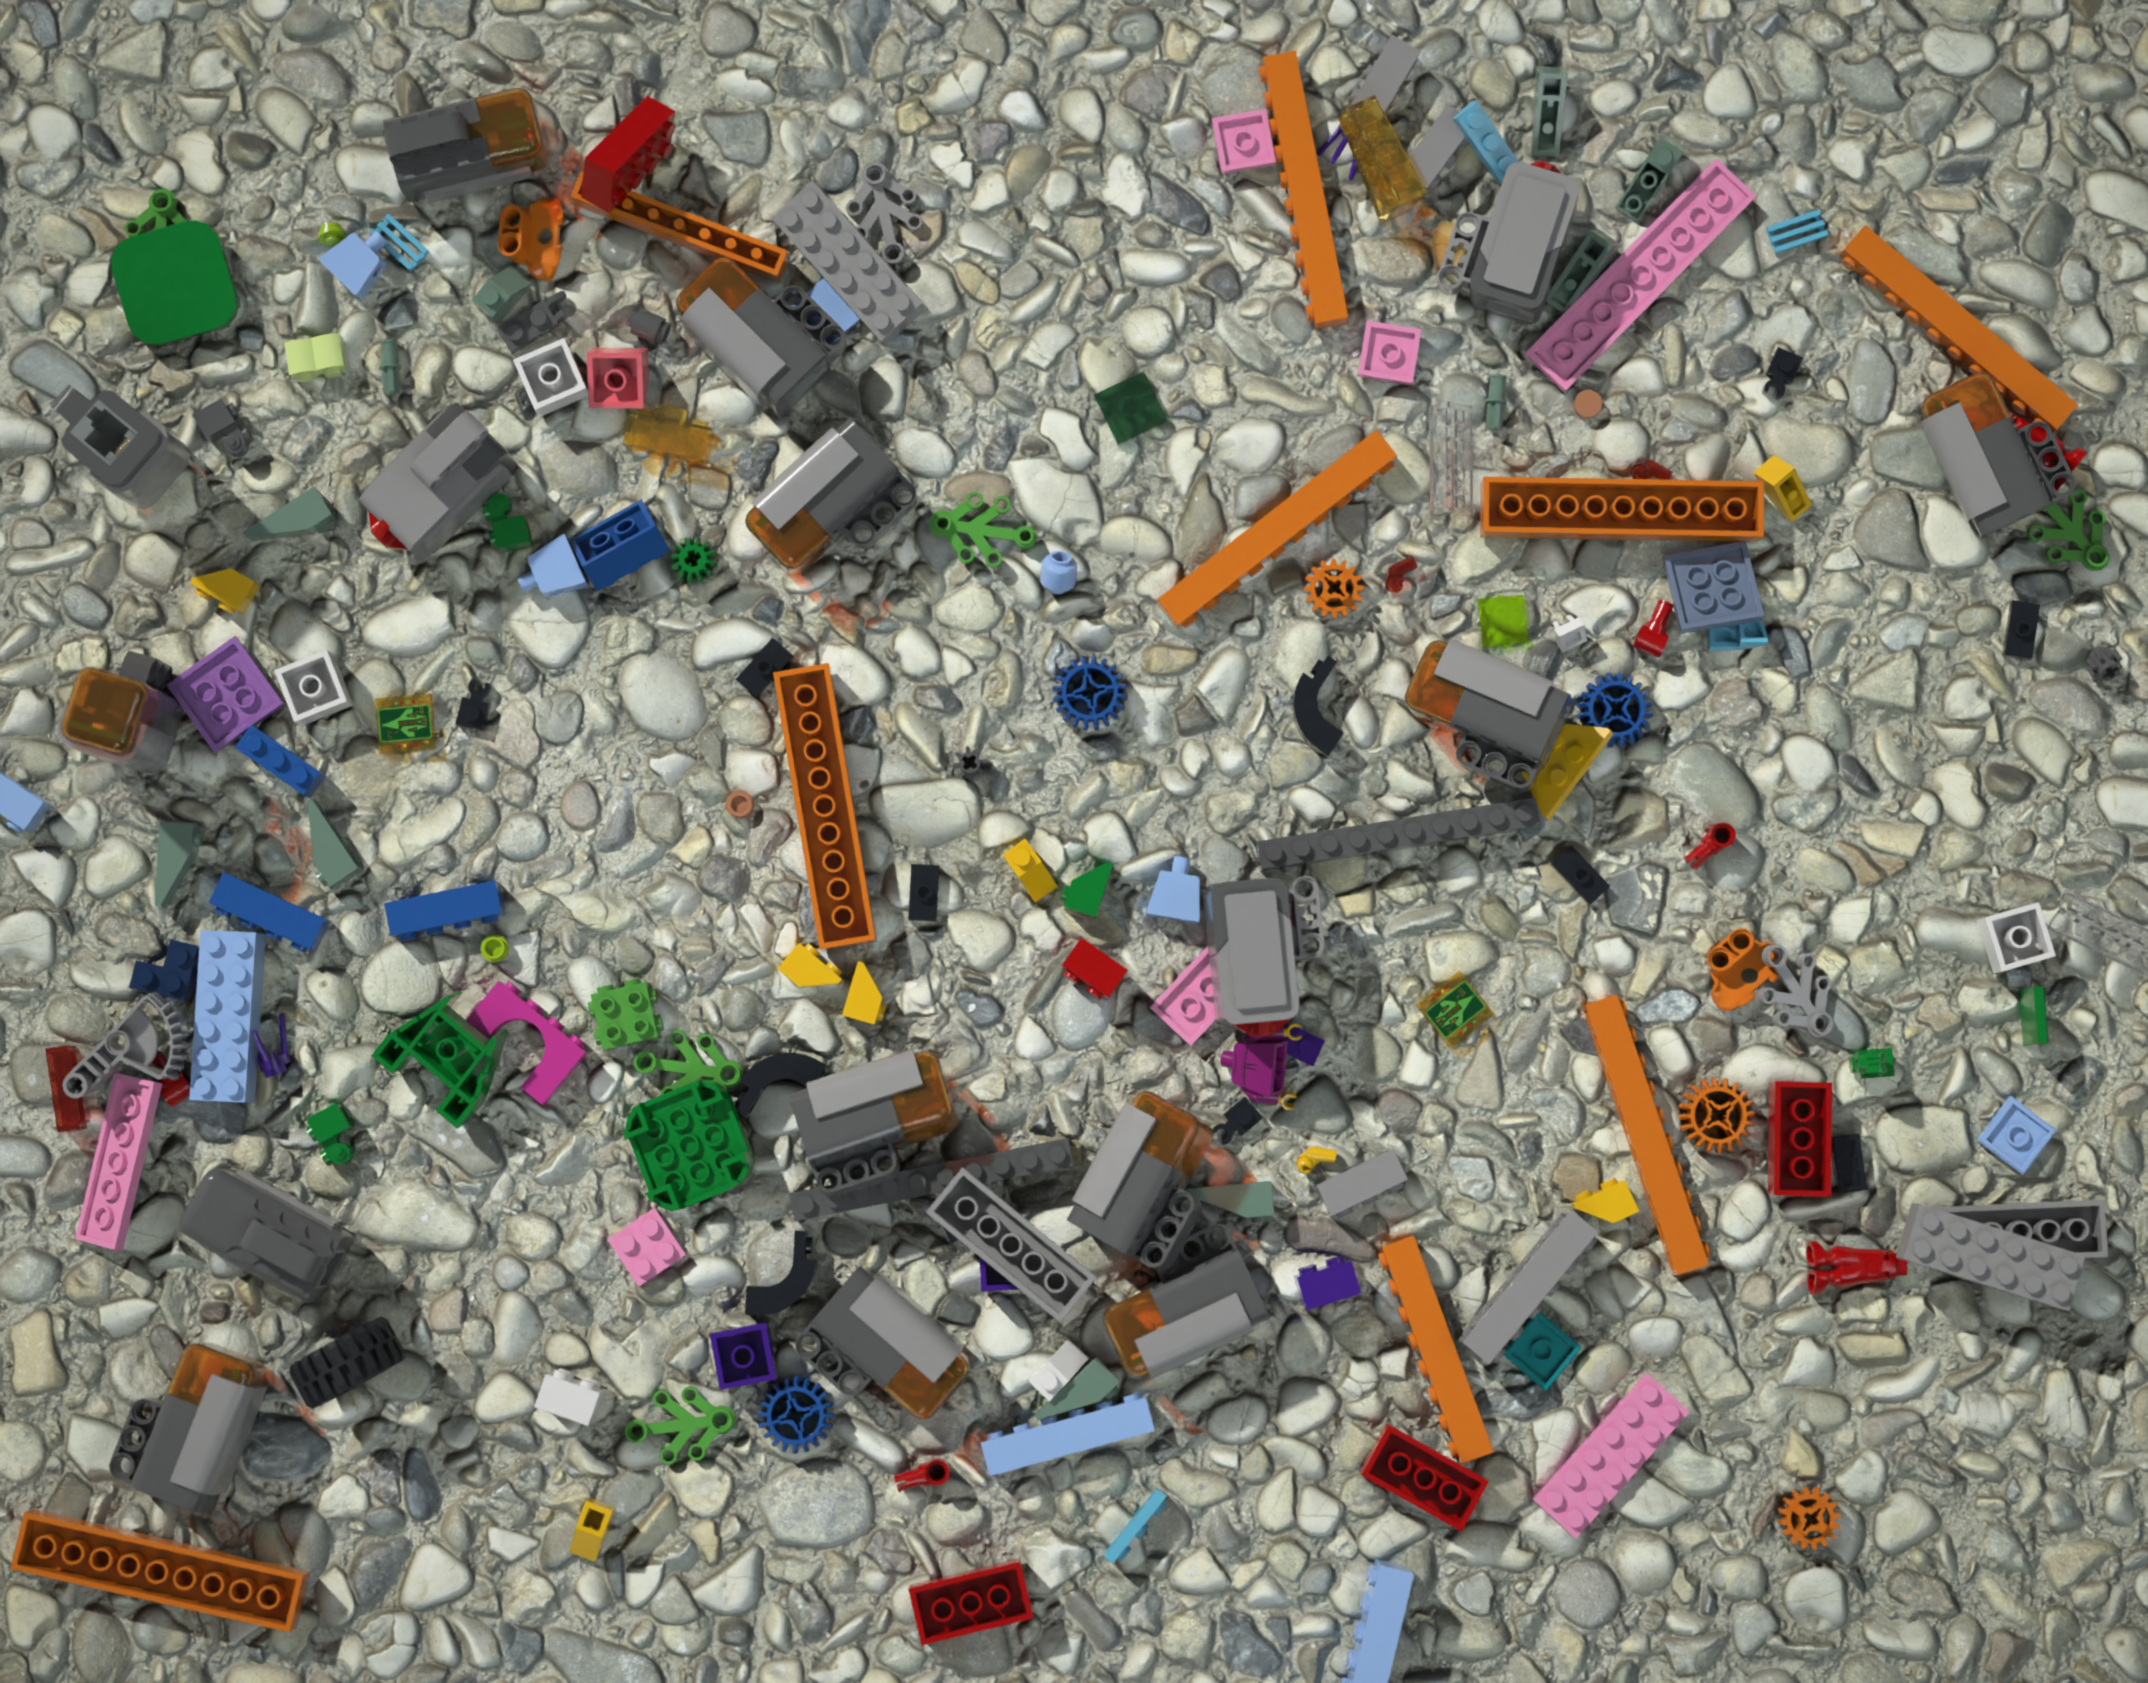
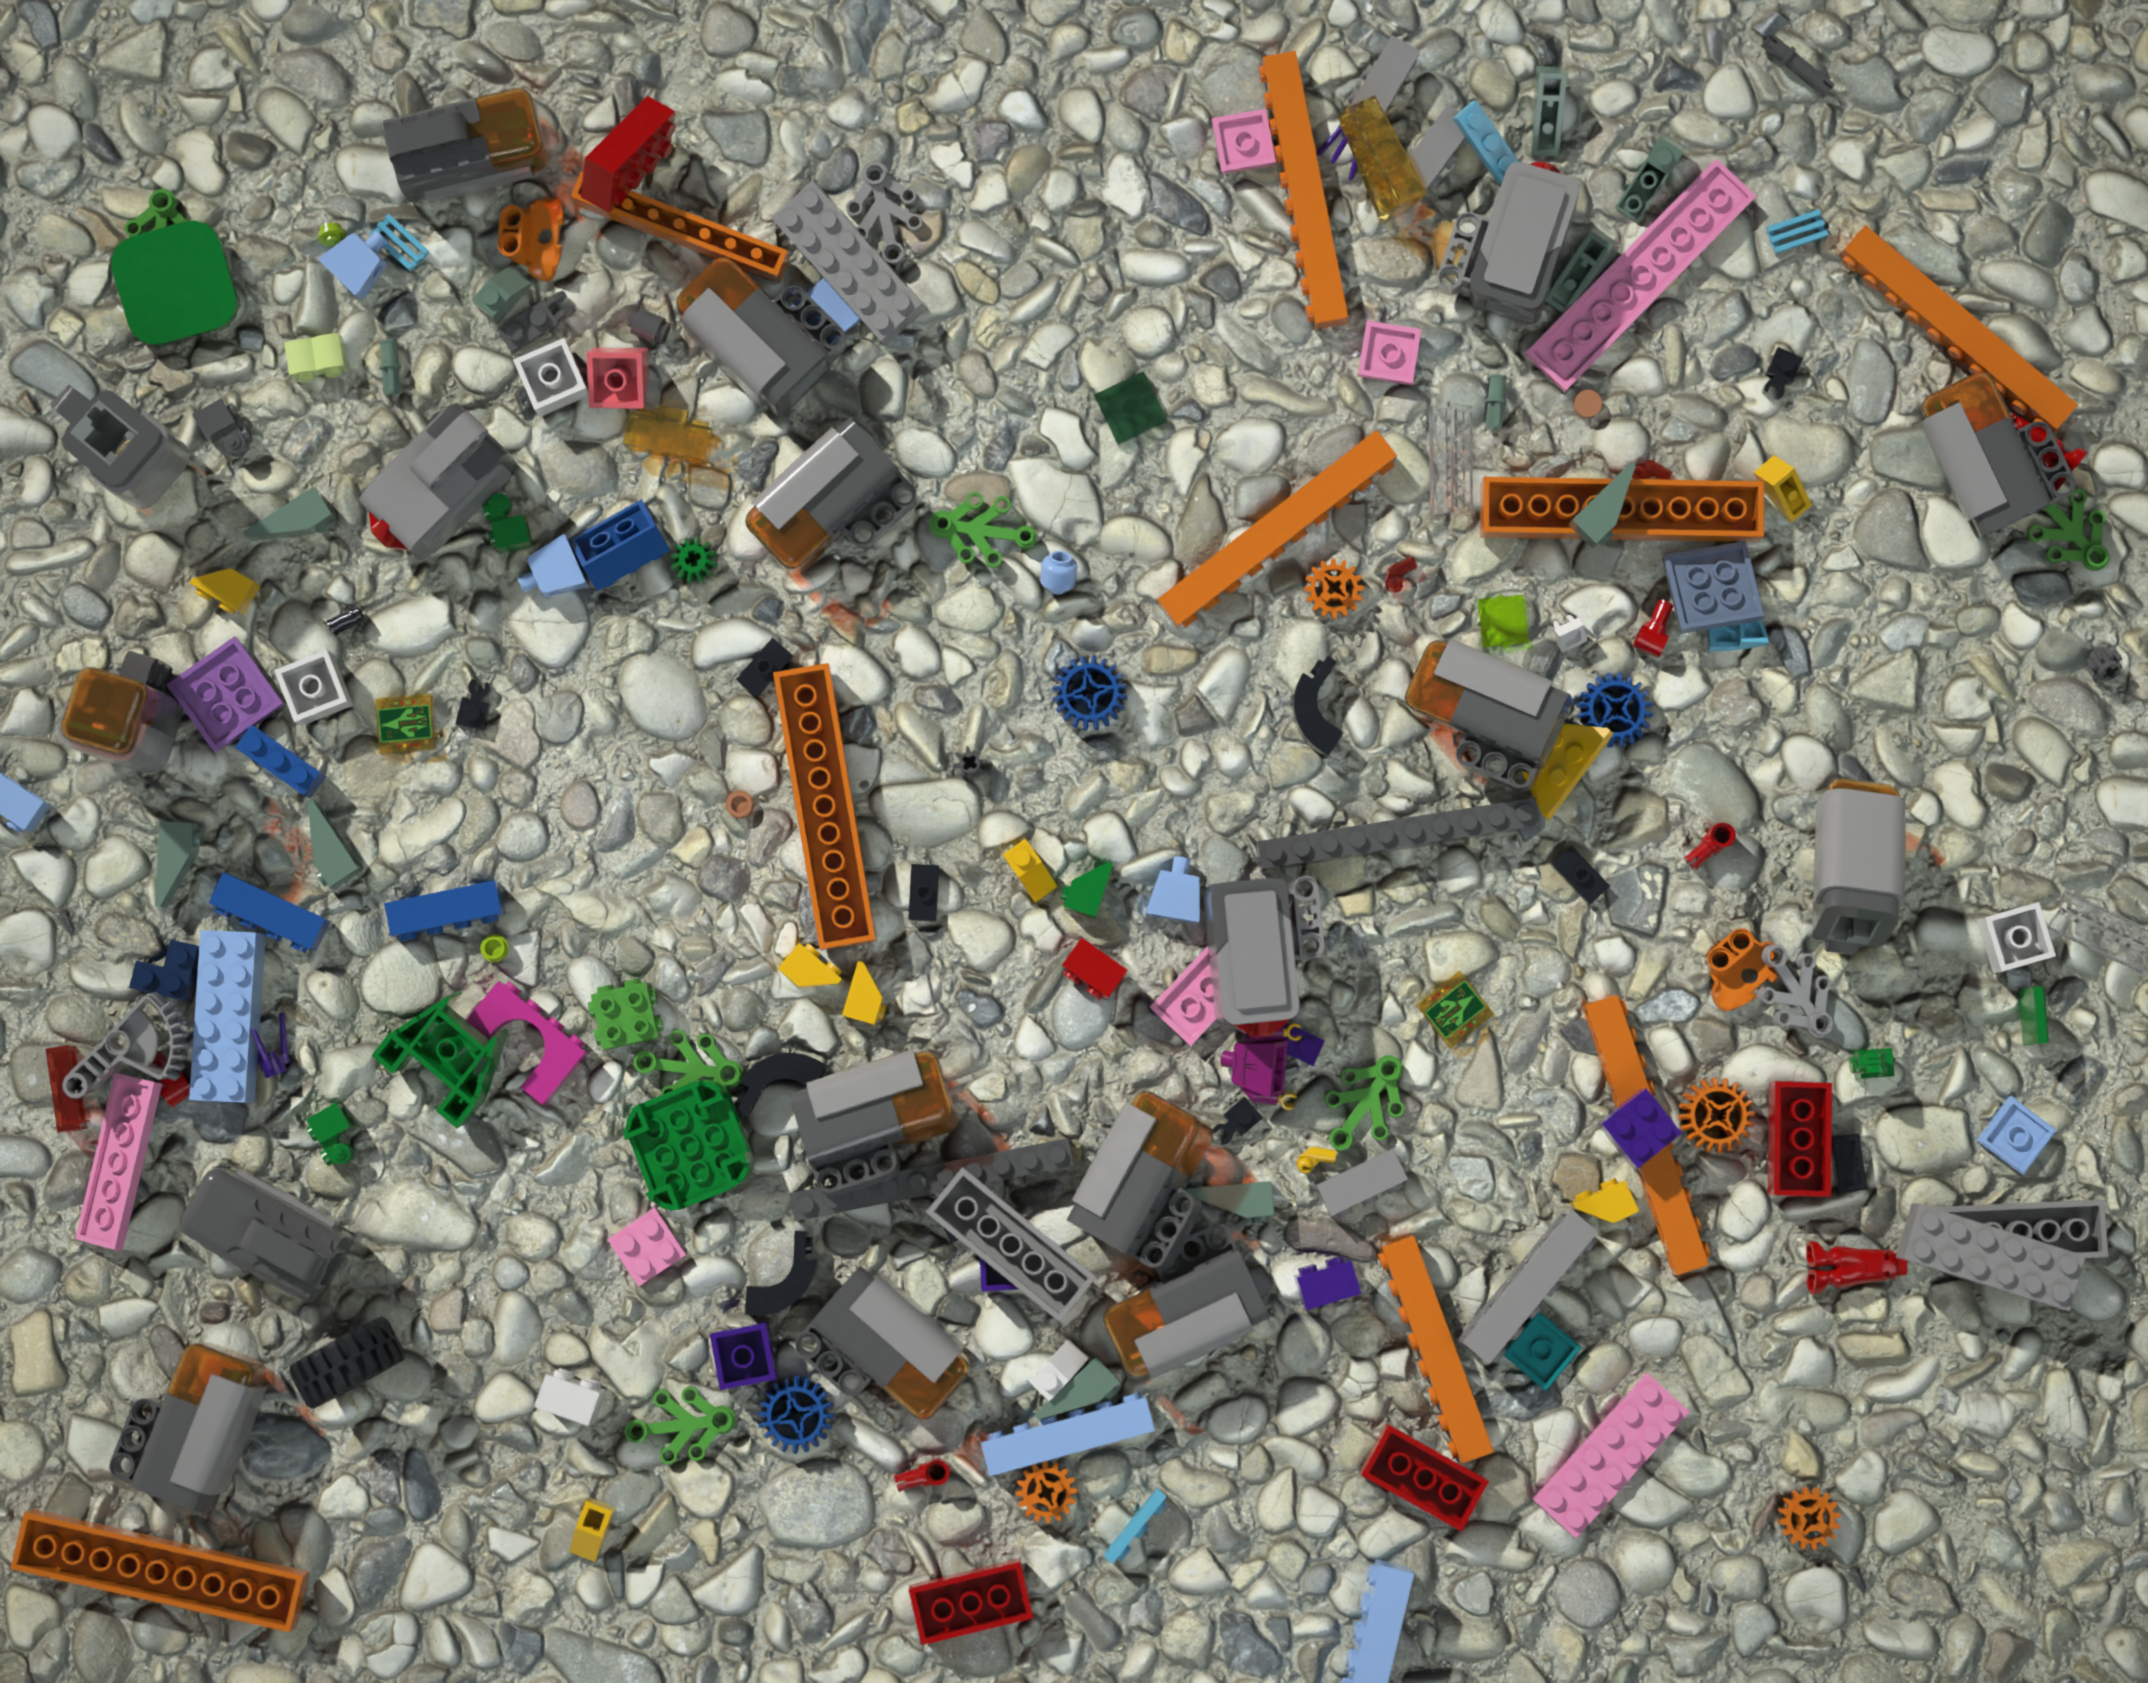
(346, 620): none -> black pin
(1034, 1497): none -> orange gear
(1368, 1098): none -> bright green plant
(1601, 514): none -> sand green slope
(1639, 1128): none -> dark purple brick
(1798, 65): none -> dark grey pin
(1858, 864): none -> light grey piece
(2021, 630): black plate -> none

